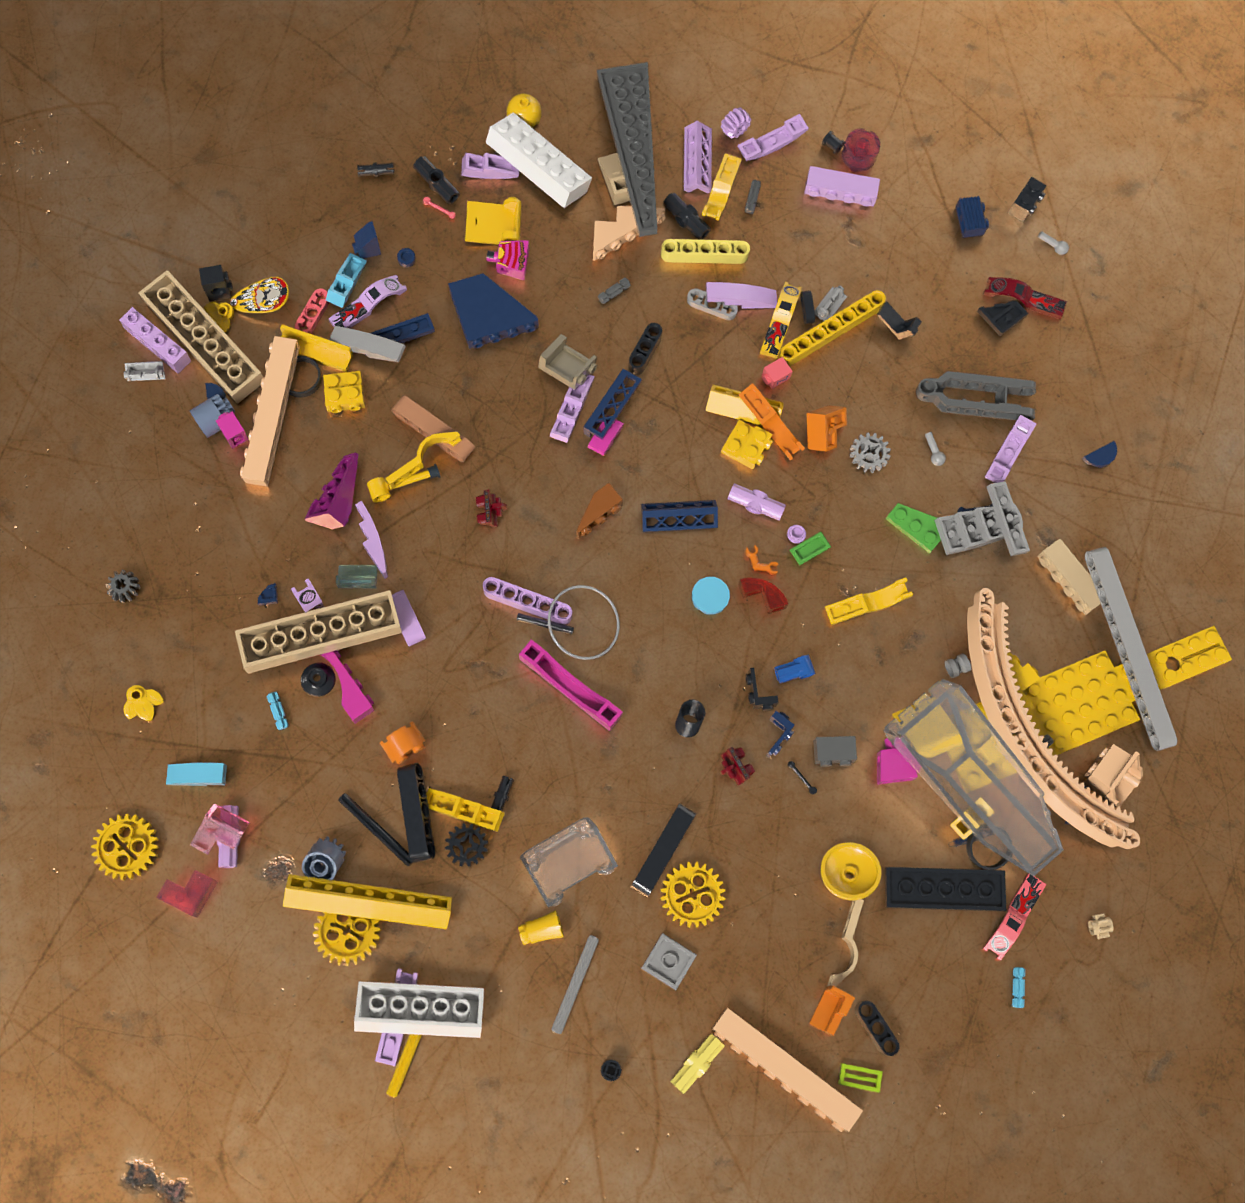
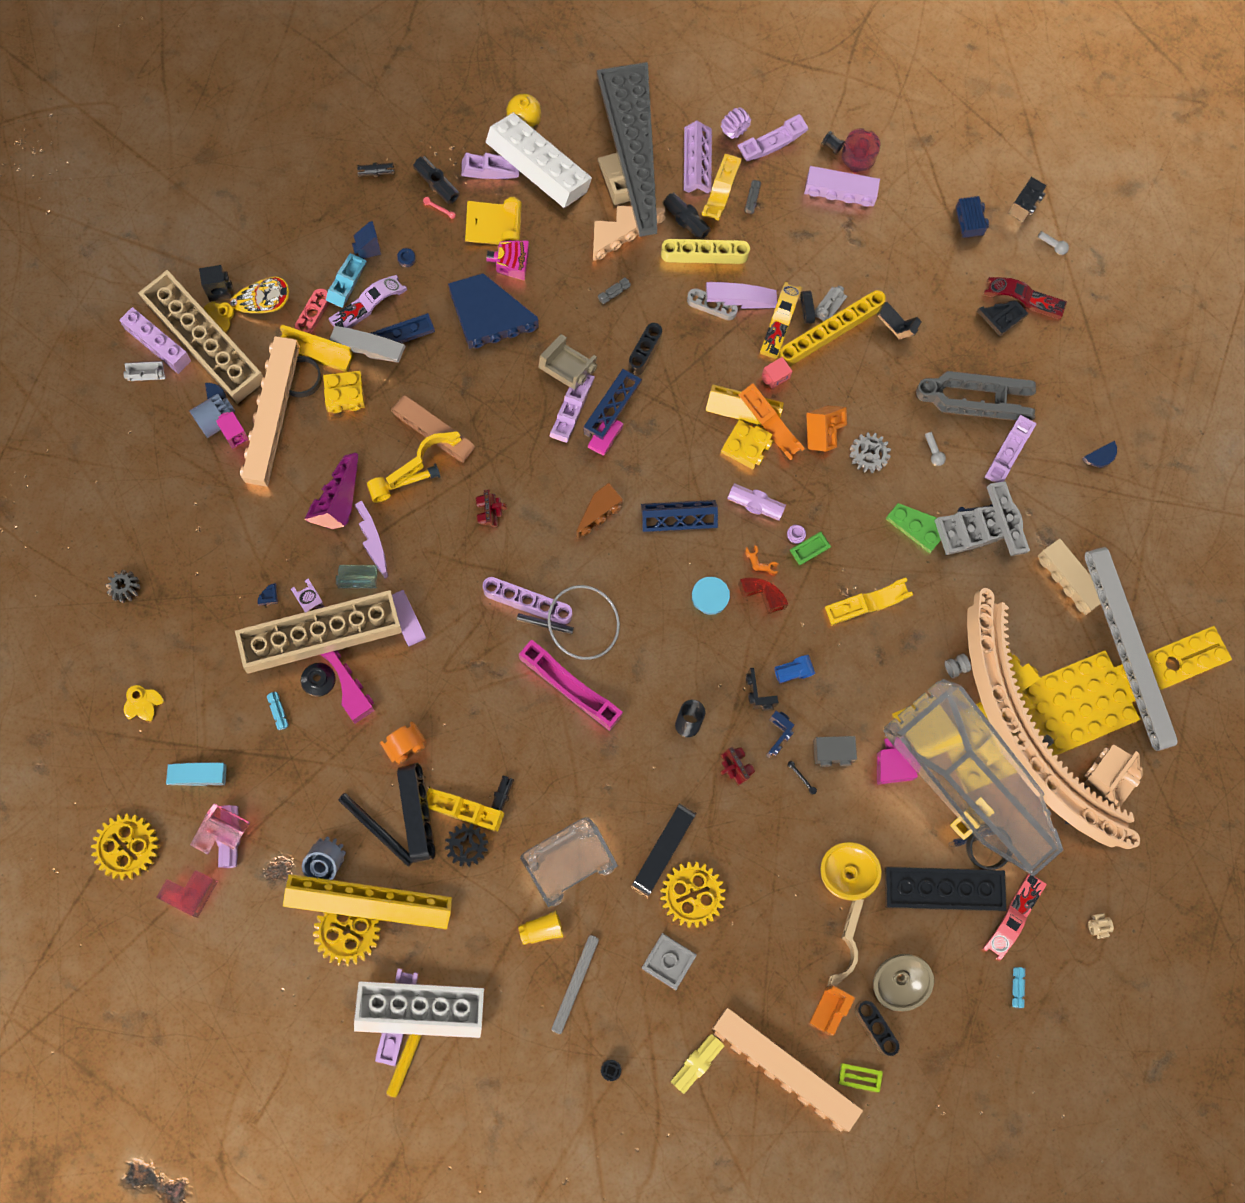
(907, 991): none -> dark tan dish

